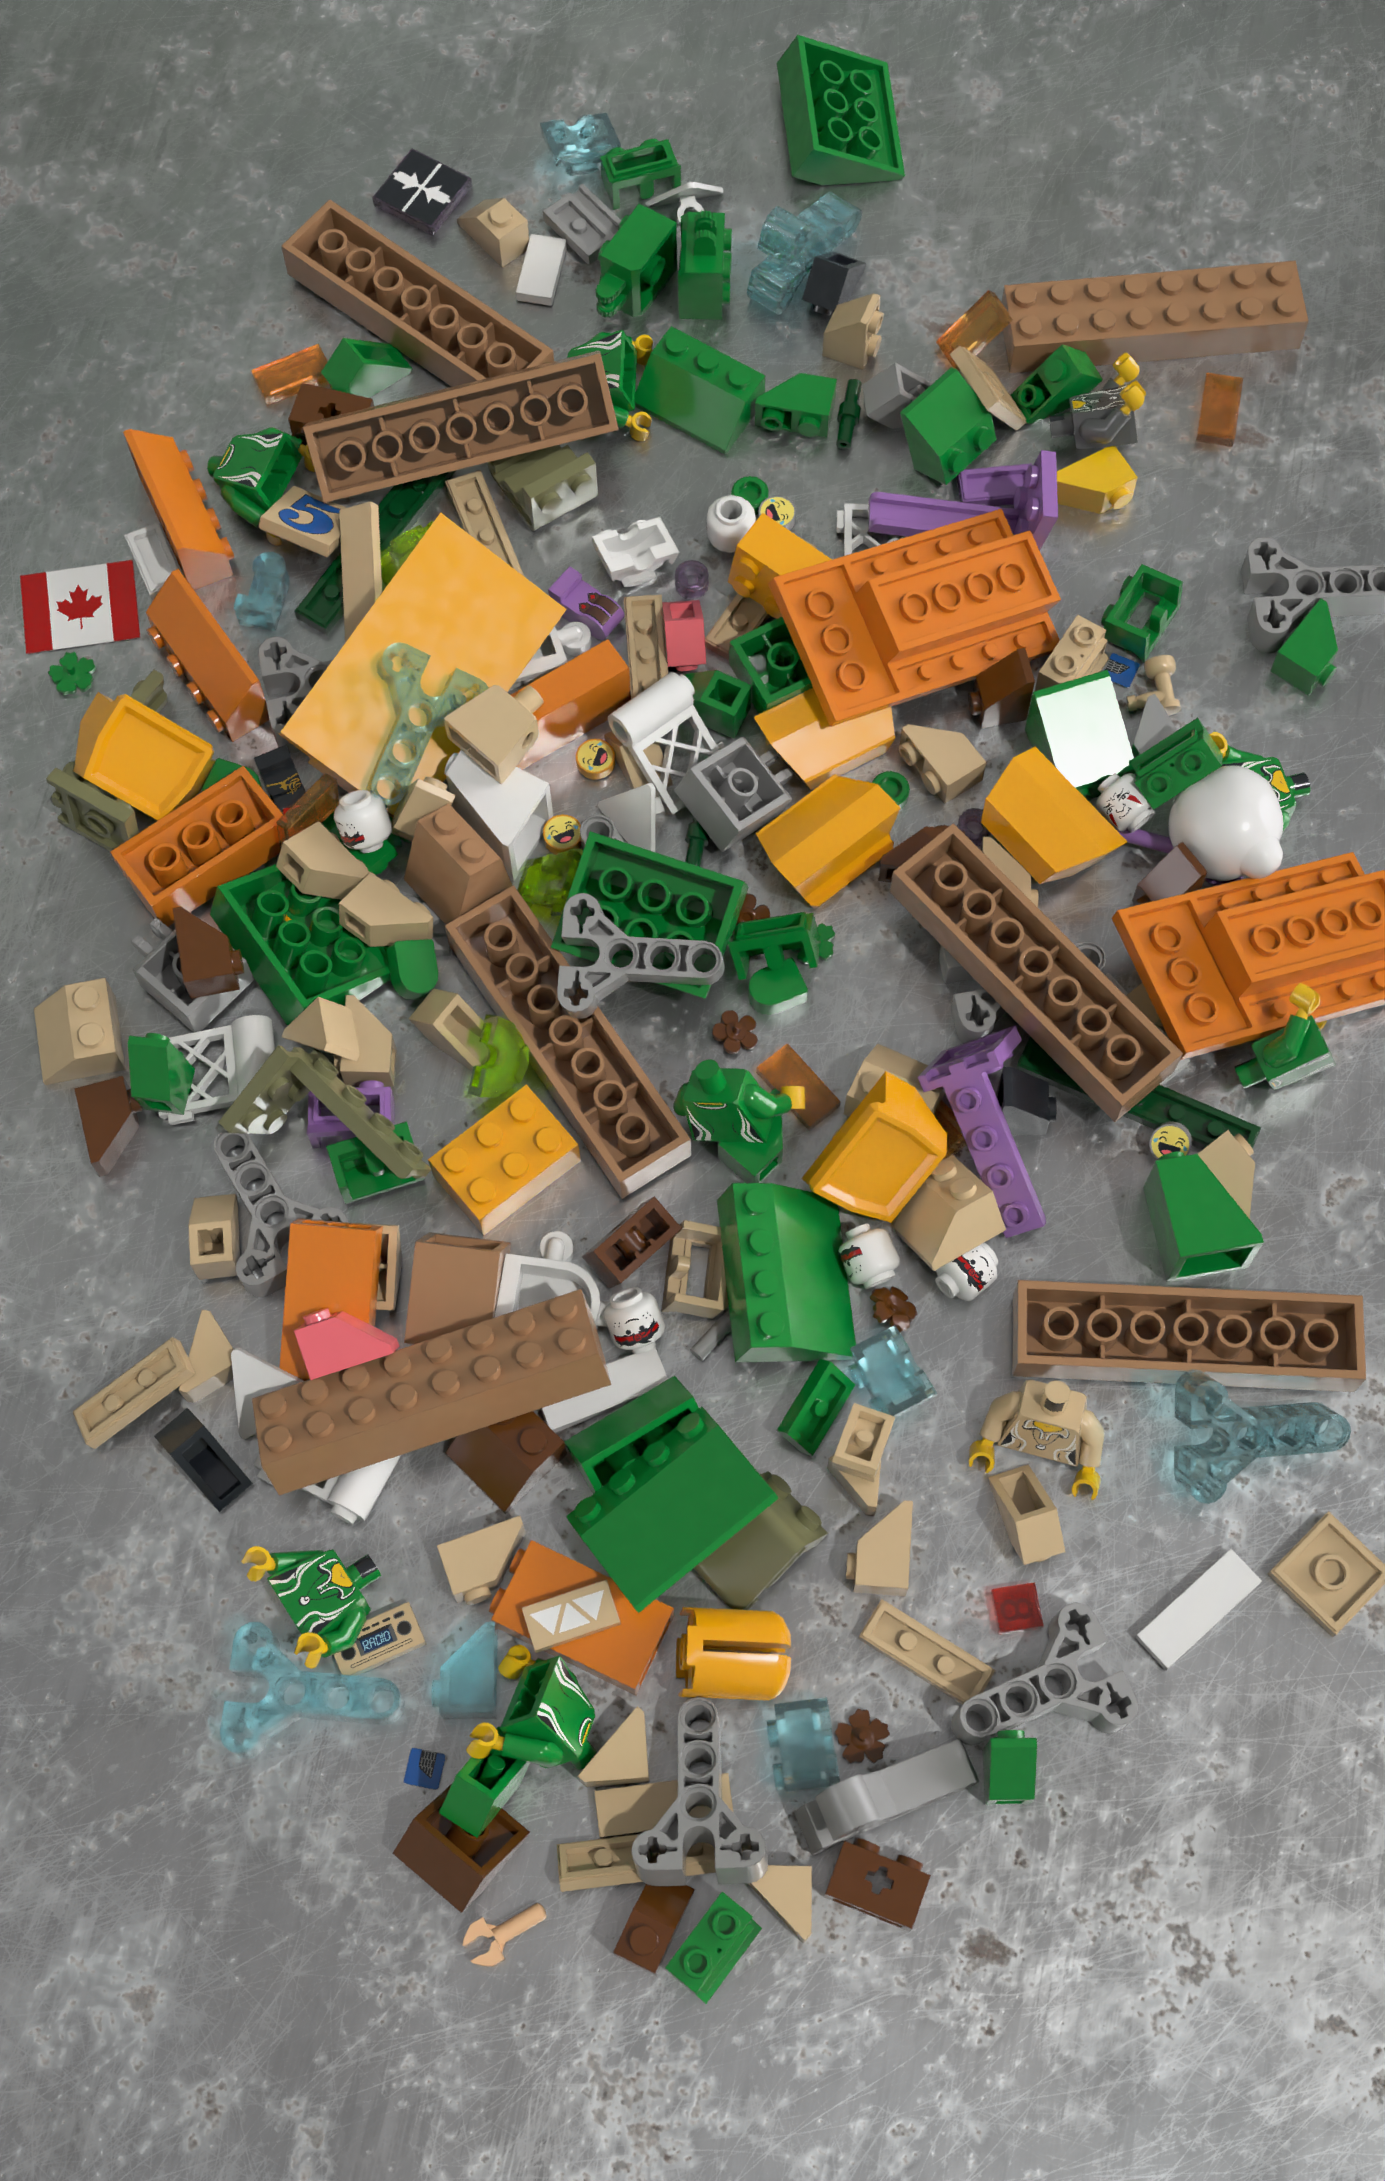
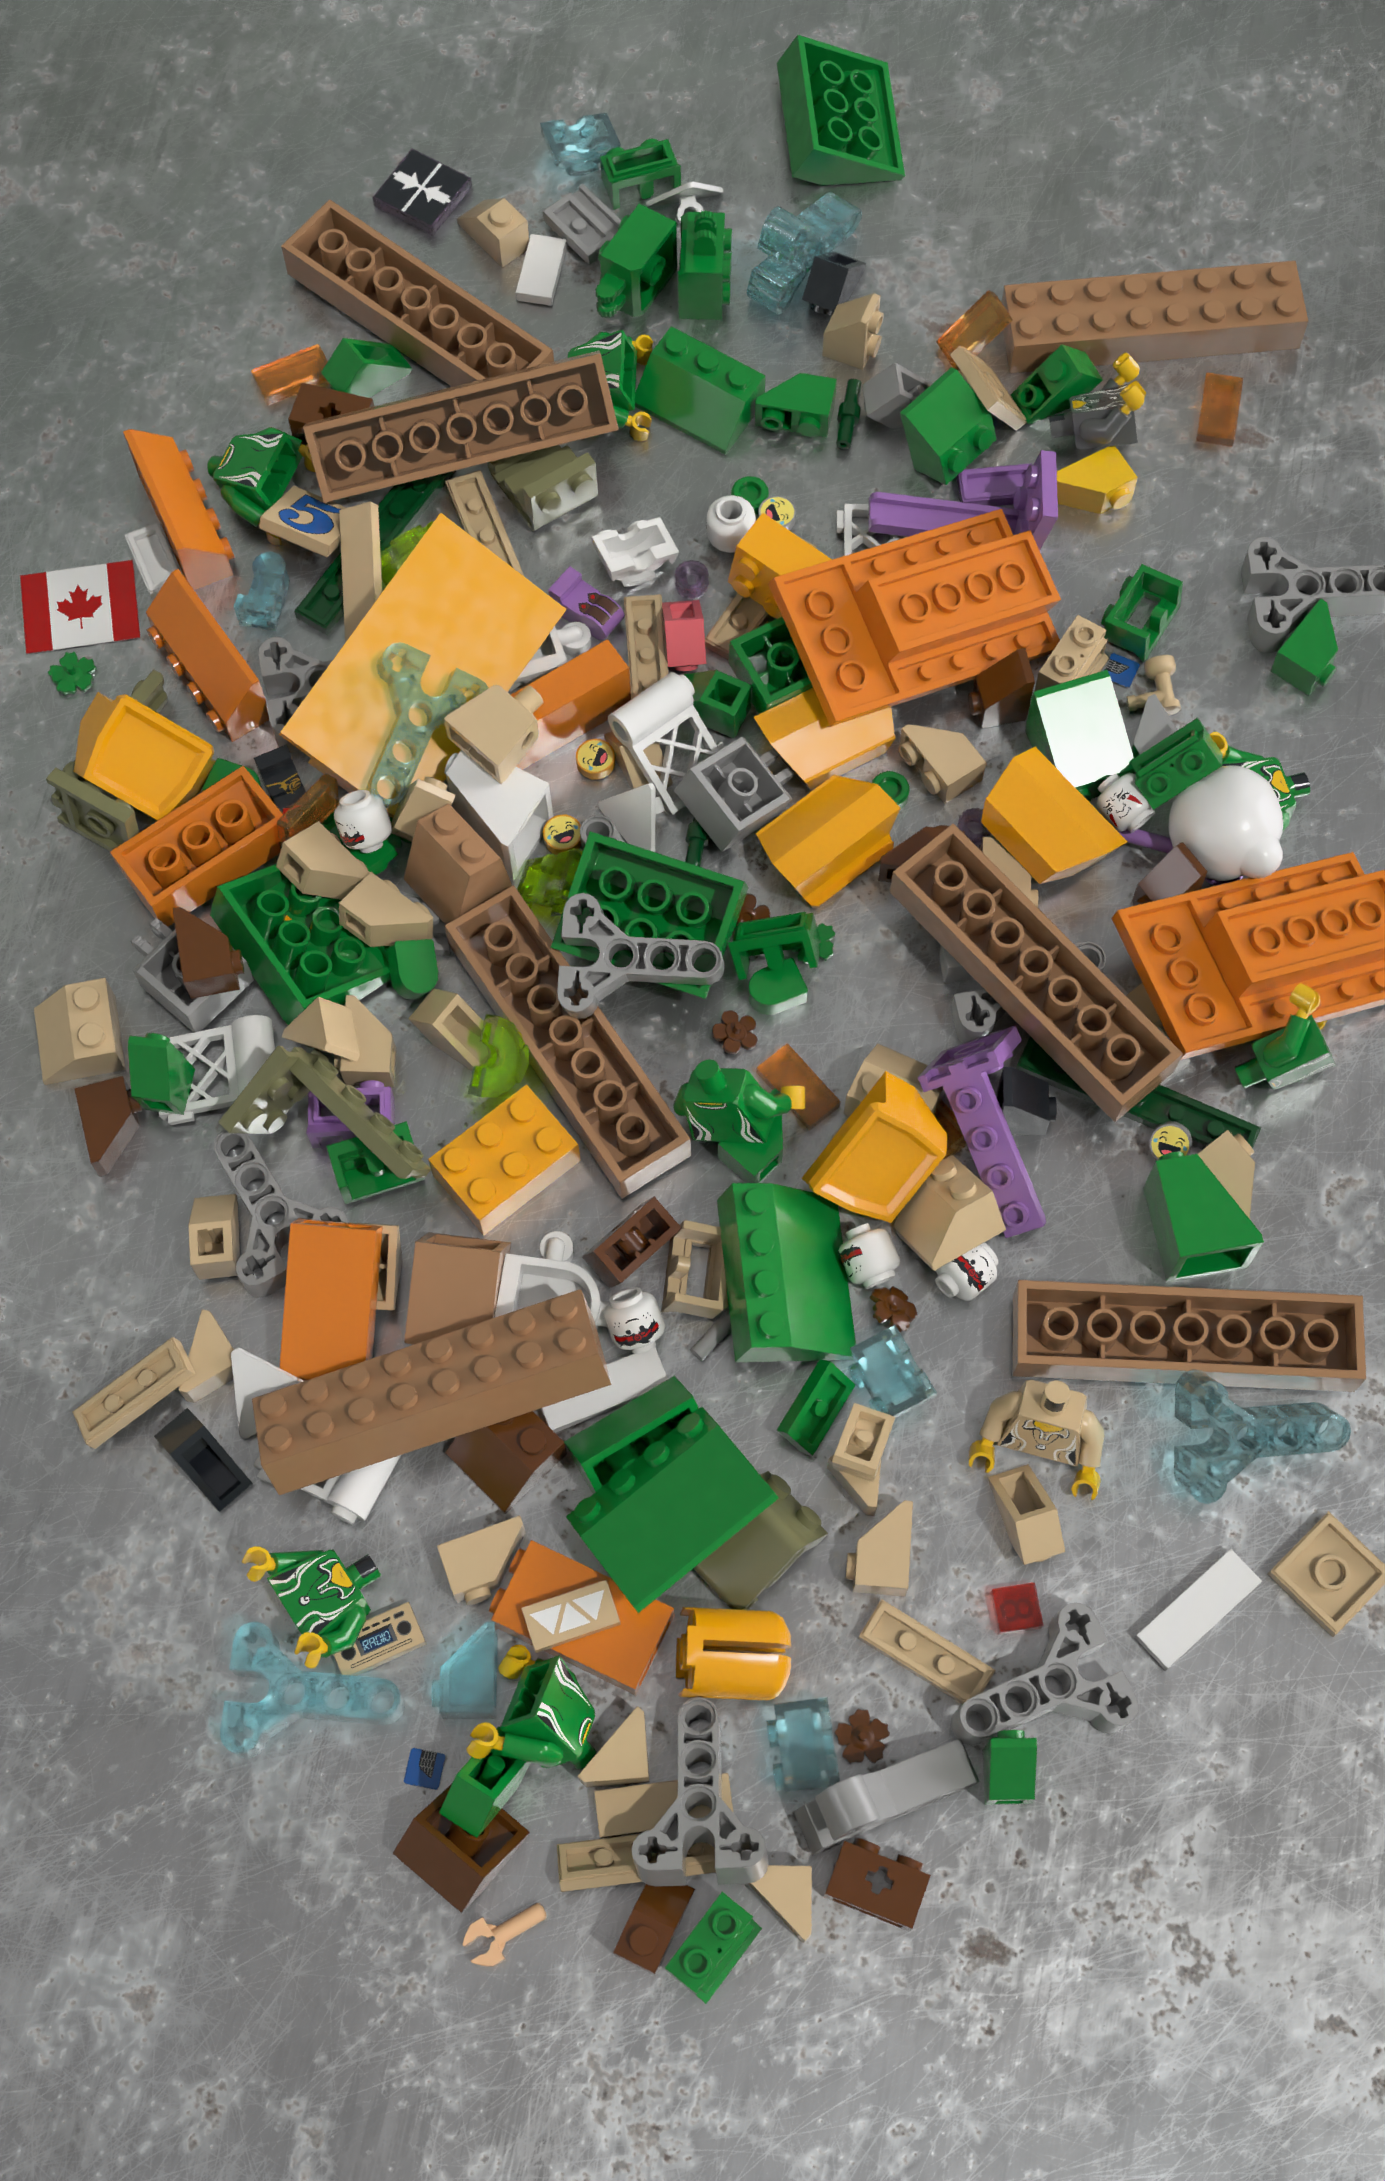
(340, 1342): coral slope -> none

